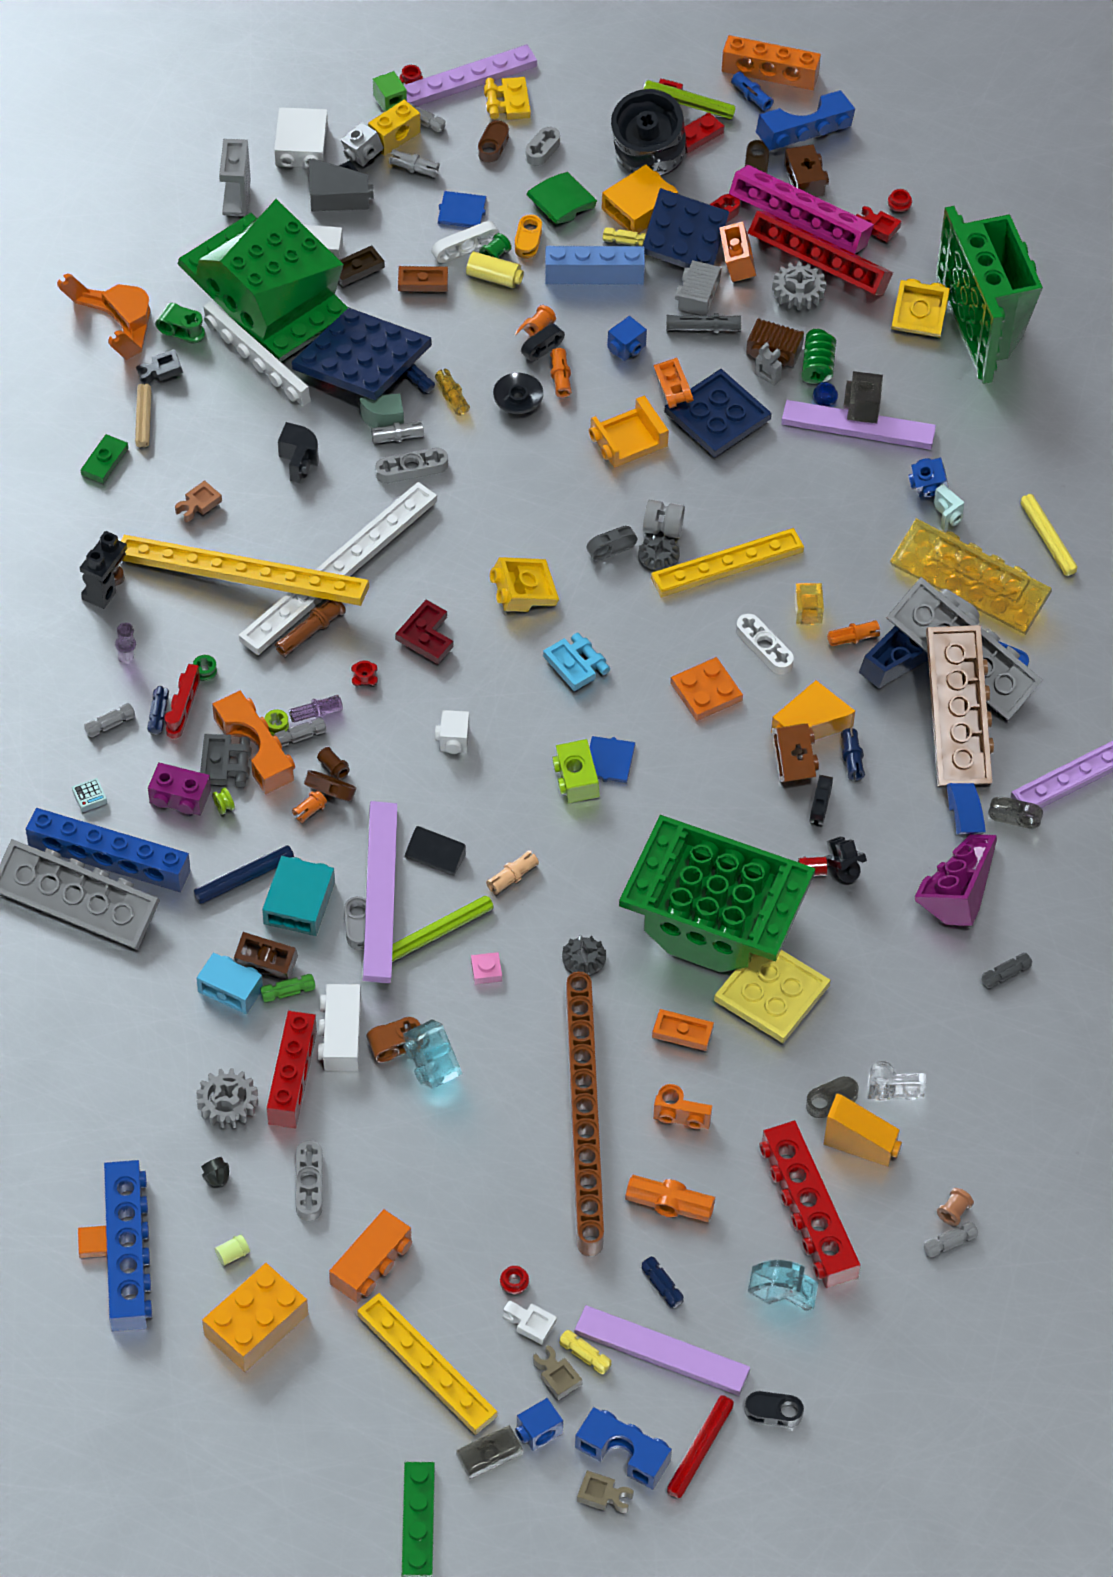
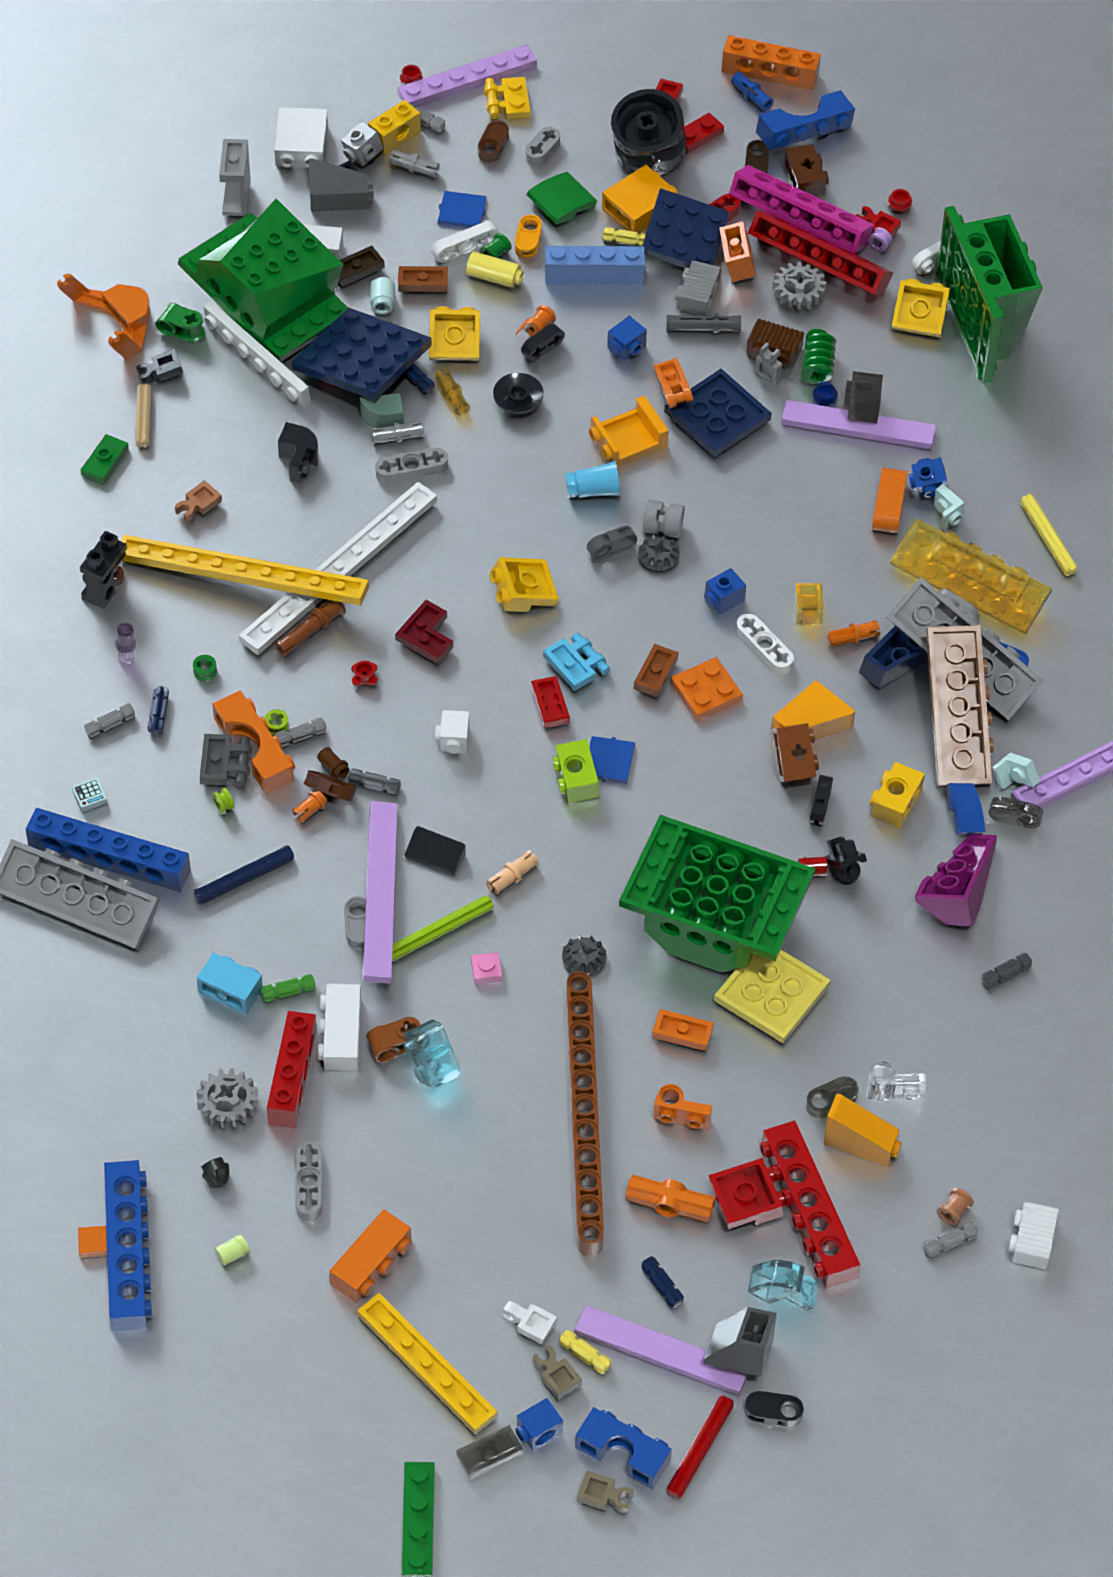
(179, 789): magenta brick -> none
(182, 702): red plate -> none
(255, 1317): light orange brick -> none
(266, 956): reddish brown brick -> none
(298, 895): teal brick -> none
(316, 708): clear purple axle -> none
(374, 781): none -> dark grey axle
(382, 295): none -> light aqua brick
(388, 90): bright green brick -> none
(454, 334): none -> yellow plate
(514, 1272): red plate -> none
(550, 702): none -> red plate
(560, 372): orange pin -> none
(594, 481): none -> medium azure plant
(656, 670): none -> dark orange plate
(694, 100): lime axle -> none
(724, 591): none -> blue brick
(727, 562): yellow tile -> none
(742, 1341): none -> dark grey slope
(747, 1194): none -> red plate
(852, 754): dark blue pin -> none
(880, 240): none -> lavender bush
(889, 500): none -> orange beam
(895, 808): none -> yellow brick
(926, 260): none -> white plate
(1016, 769): none -> light aqua bracket
(1034, 1236): none -> white brick

